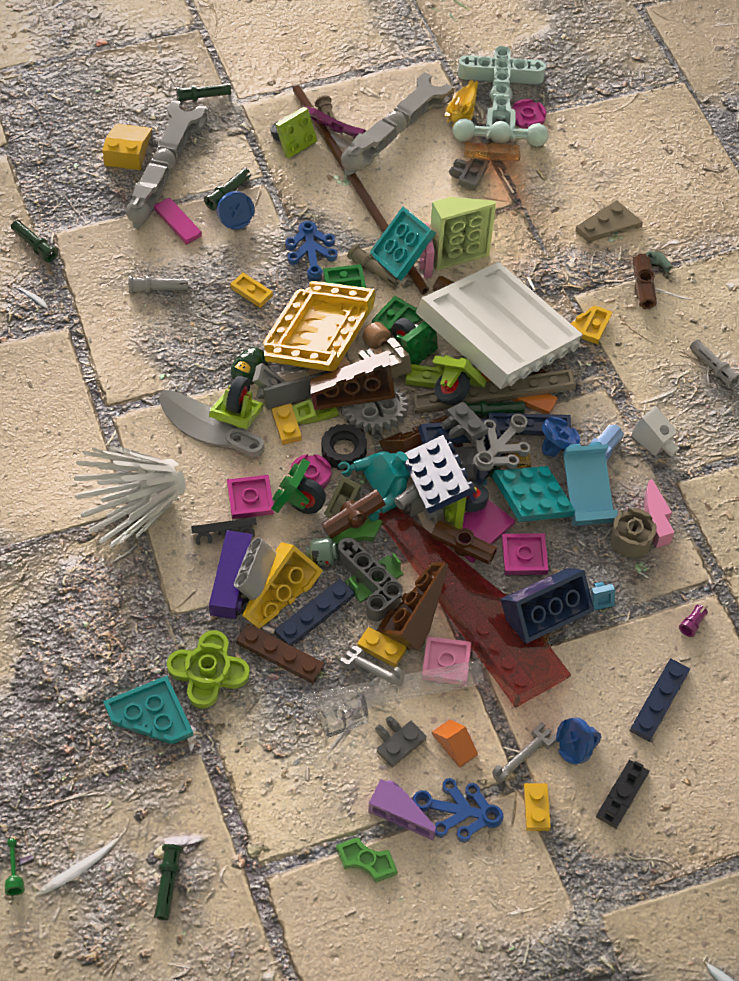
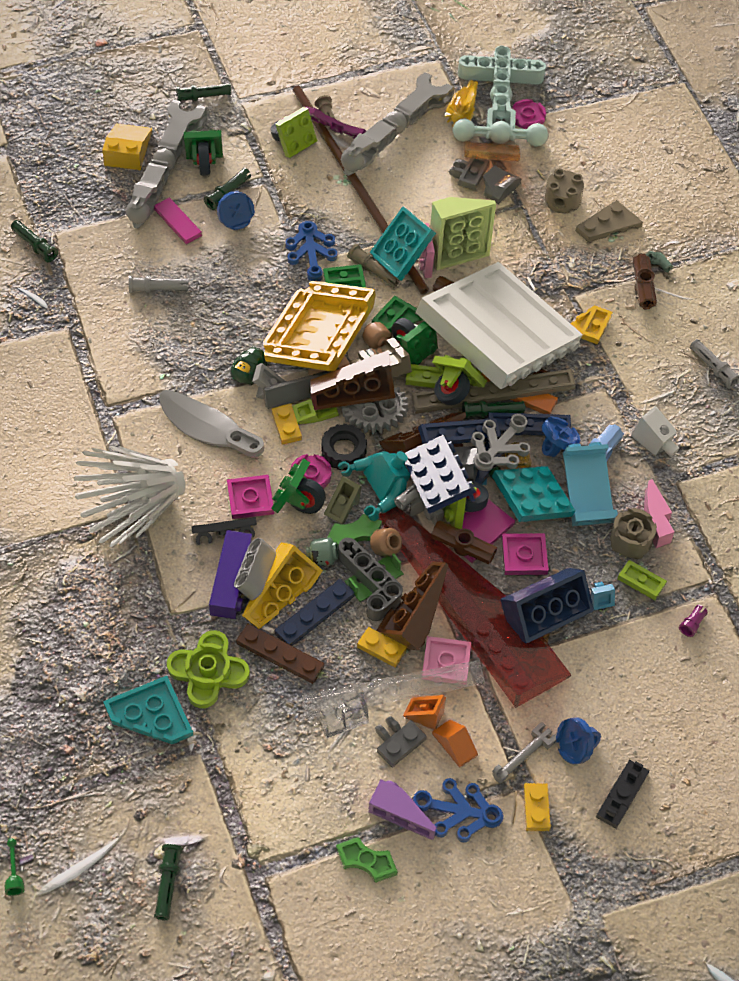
(203, 148): none -> green plate
(237, 405): lime plate -> none
(251, 290): yellow plate -> none
(353, 514): reddish brown piece -> none
(356, 658): light grey hinge -> none
(386, 542): none -> medium nougat head
(426, 710): none -> orange slope
(465, 422): dark grey hinge -> none
(499, 184): none -> dark grey slope
(564, 191): none -> dark tan brick
(642, 580): none -> lime plate
(659, 700): dark blue plate -> none

